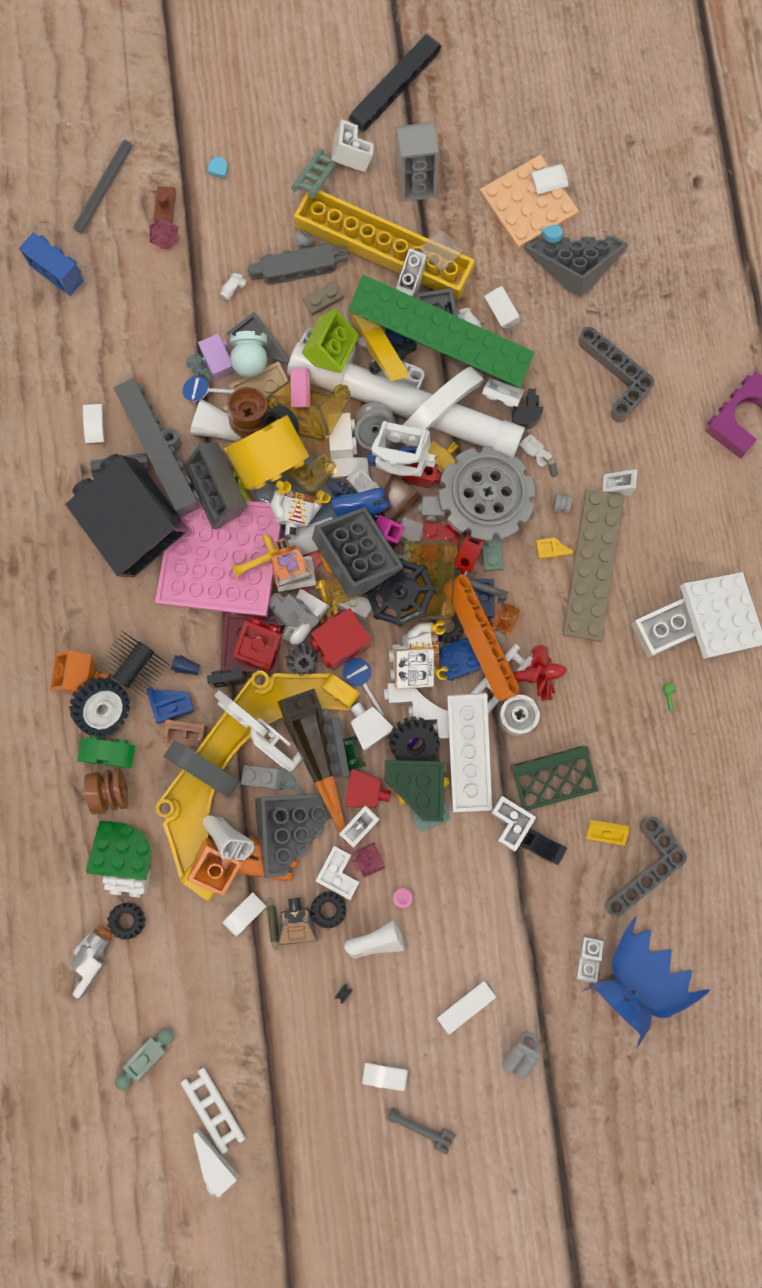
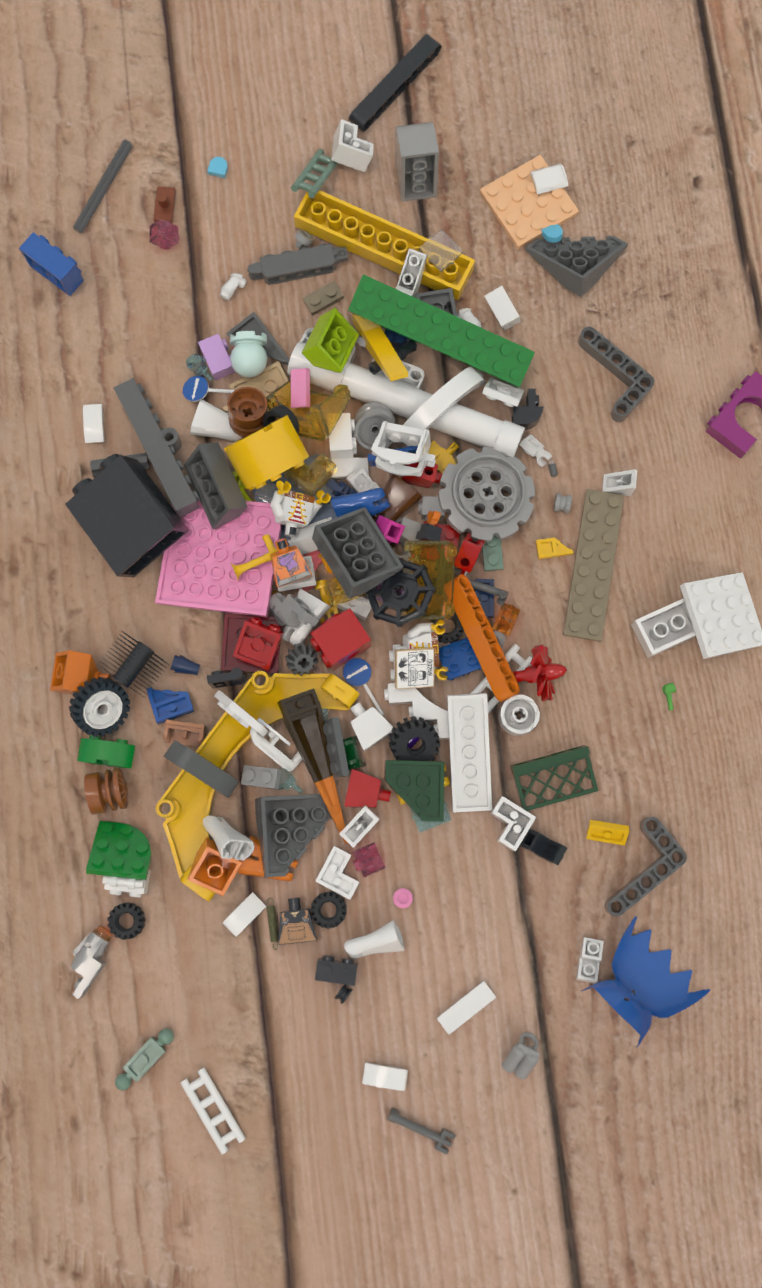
(215, 1169): white slope -> none
(336, 971): none -> black brick
(429, 531): none -> black piece

